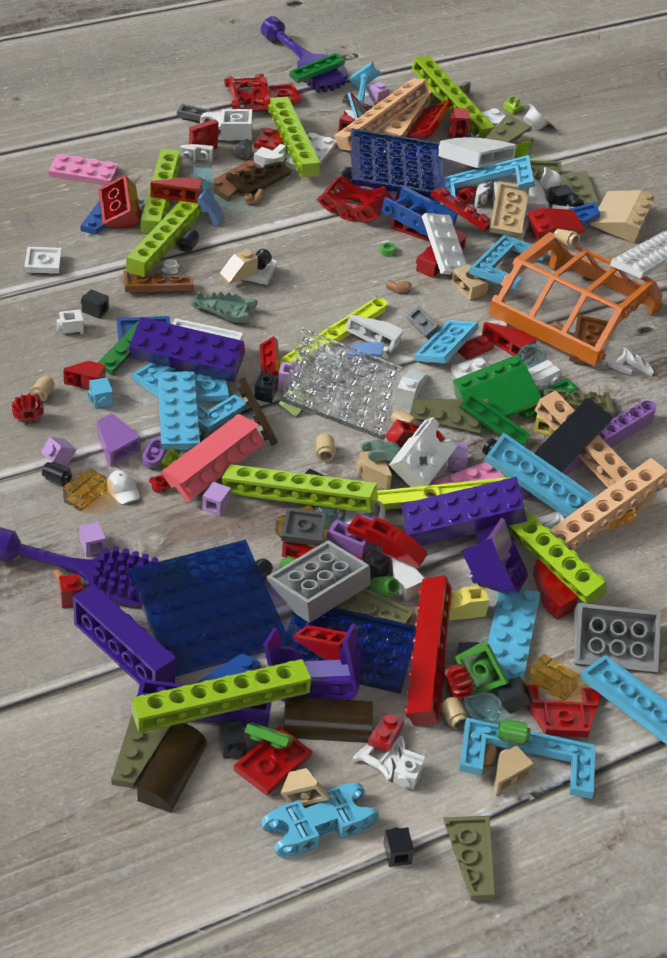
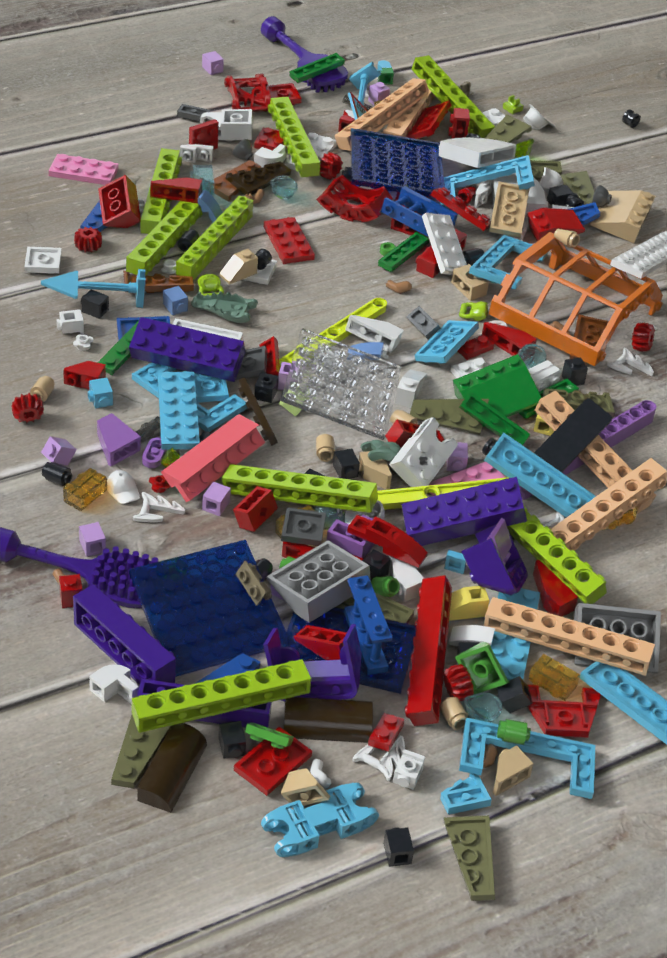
(69, 285): none -> medium azure piece
(83, 342): none -> white plate
(88, 239): none -> red gear
(113, 680): none -> white brick
(148, 428): none -> clear smoke pin
(151, 503): none -> white piece
(175, 300): none -> medium blue brick
(209, 283): none -> lime piece
(212, 62): none -> lavender brick
(215, 238): none -> lime brick
(251, 580): none -> dark tan hinge
(253, 363): none -> dark grey plate
(255, 508): none -> red brick
(283, 187): none -> clear light blue helmet
(289, 240): none -> red plate
(316, 771): none -> white arm
(330, 165): none -> red gear
(346, 464): none -> black brick
(370, 624): none -> blue fence
(386, 72): none -> green leg
(403, 251): none -> green plate
(455, 562): none -> medium azure plate
(465, 795): none -> medium azure wing
(471, 633): none -> white slope
(472, 255): none -> black brick
(478, 310): none -> lime piece
(569, 636): none -> light nougat brick
(575, 371): none -> black brick
(601, 196): none -> dark grey brick
(631, 118): none -> black wheel
(643, 336): none -> red gear

